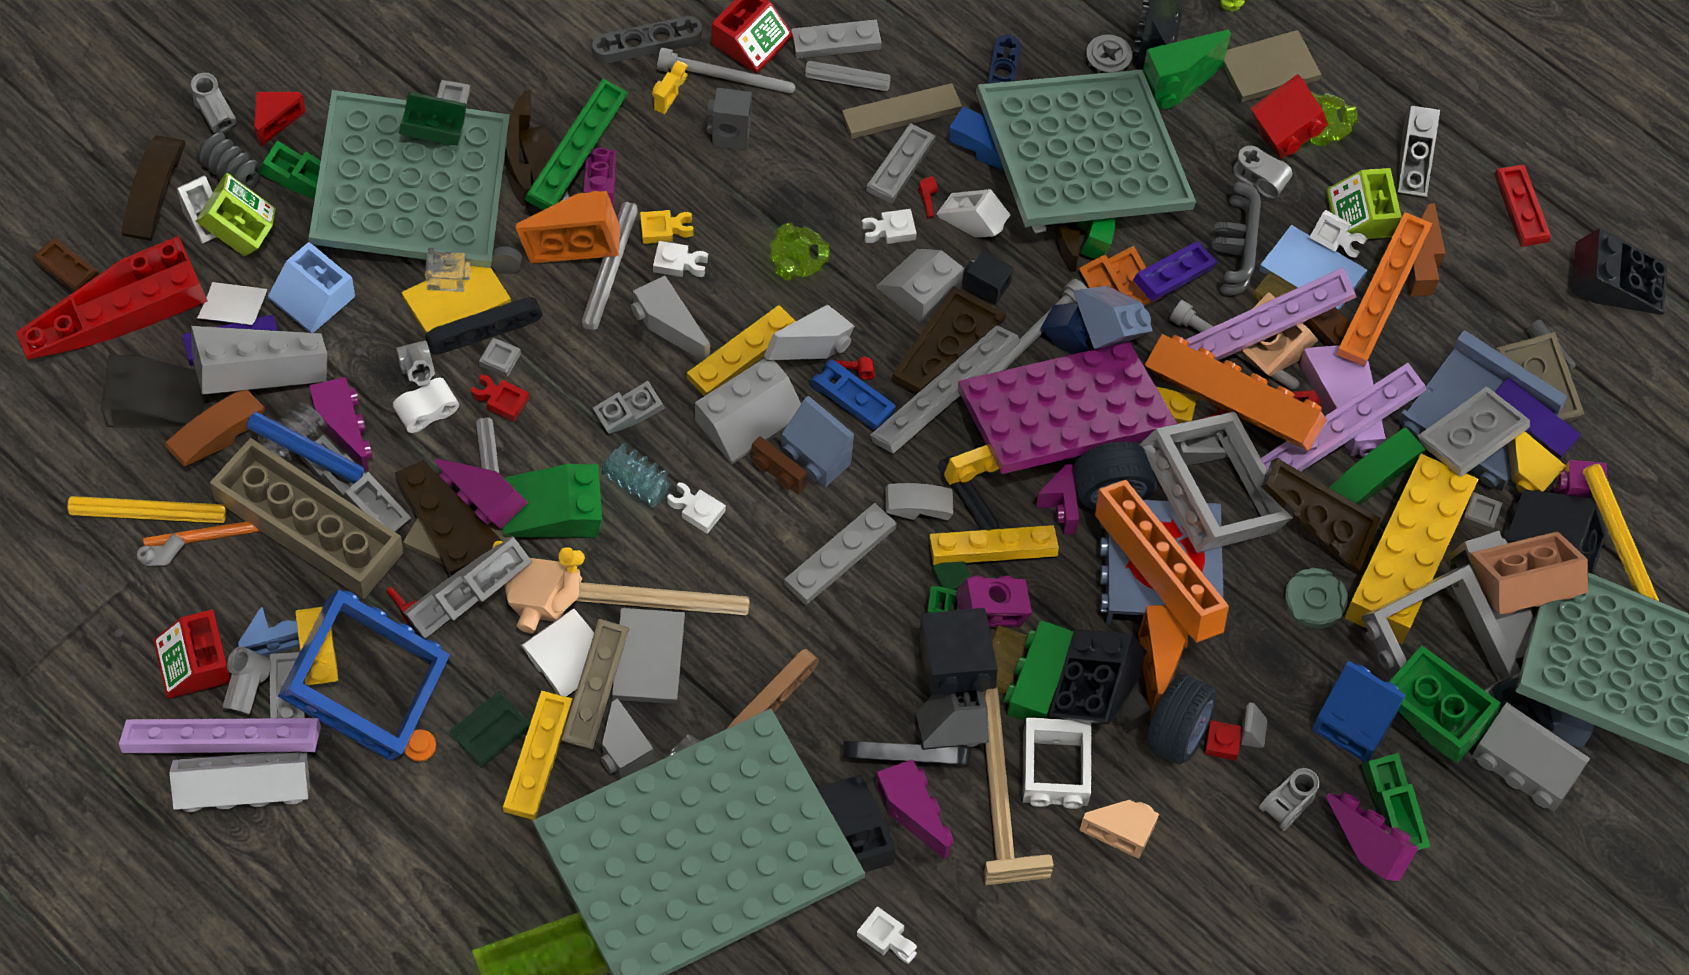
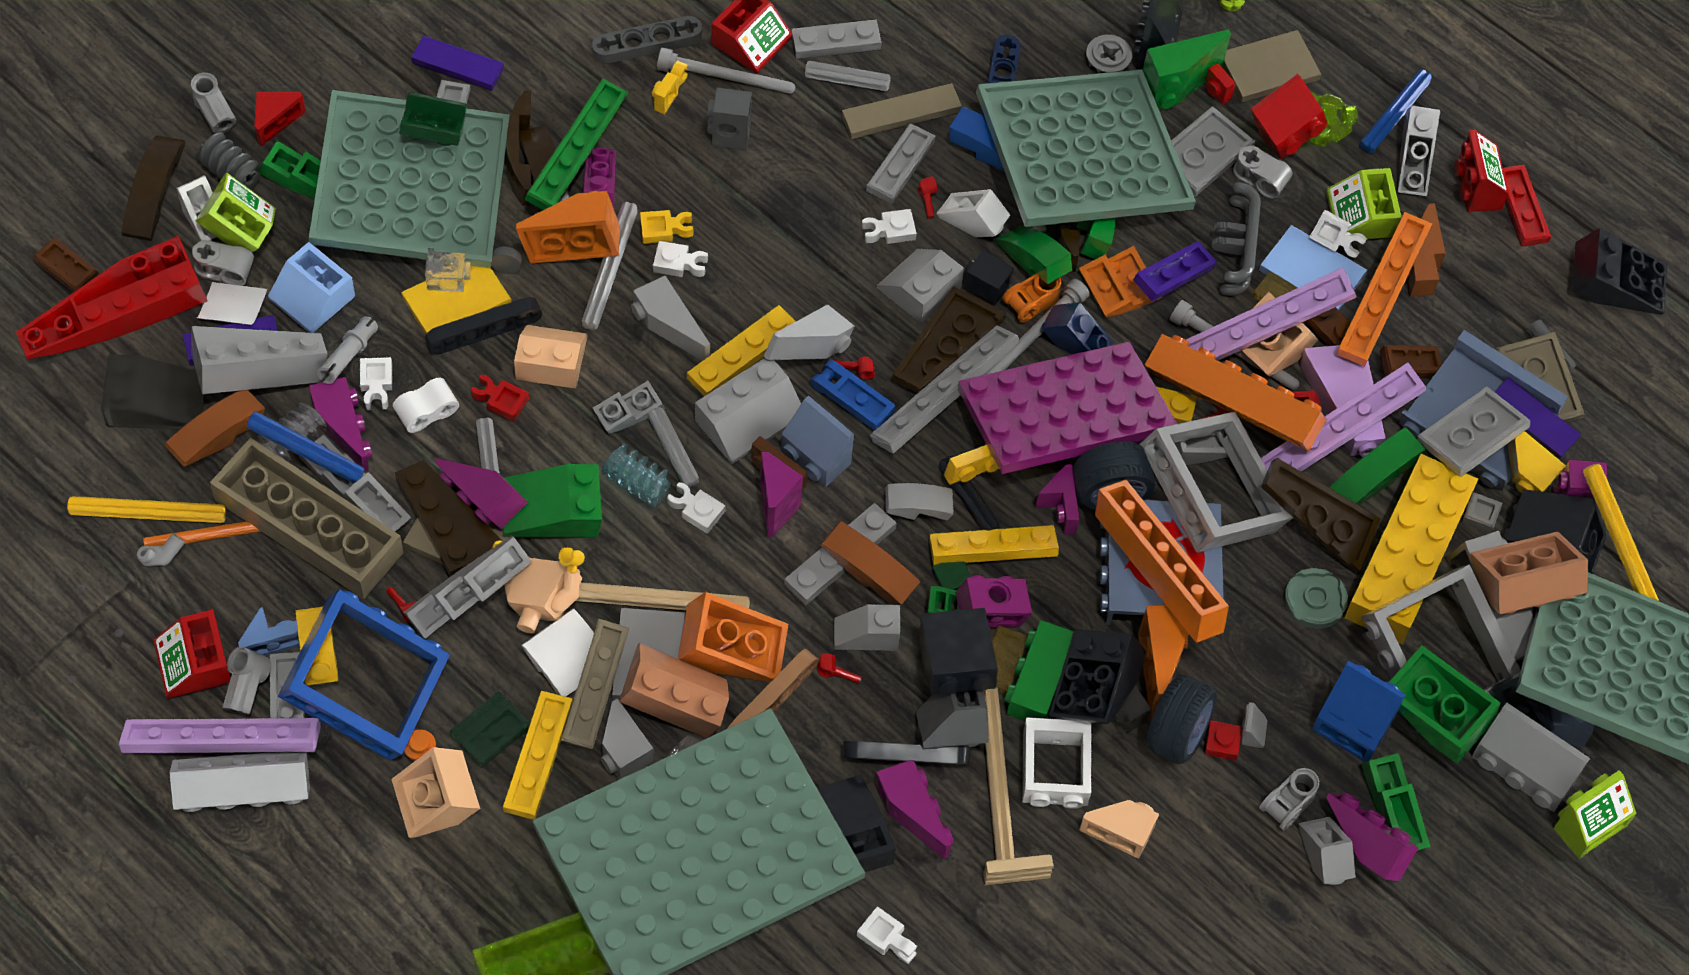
(225, 263): none -> light grey piece
(353, 342): none -> light grey pin
(375, 379): none -> white plate
(416, 362): light grey piece -> none
(435, 792): none -> light nougat slope
(457, 63): none -> dark purple tile
(499, 357): light grey tile -> none
(549, 356): none -> light nougat slope
(673, 447): none -> light grey axle
(675, 691): none -> nougat slope
(732, 639): none -> orange slope
(780, 492): none -> magenta slope
(798, 251): clear neon green piece -> none
(827, 669): none -> red hand
(868, 628): none -> light grey slope
(870, 564): none -> dark orange slope
(1030, 299): none -> orange piece
(1036, 253): none -> green slope
(1112, 316): sand blue slope -> none
(1209, 148): none -> light grey tile
(1219, 84): none -> red plate
(1328, 850): none -> light grey slope
(1395, 111): none -> blue axle
(1423, 359): none -> reddish brown plate
(1481, 174): none -> red slope
(1595, 815): none -> slope

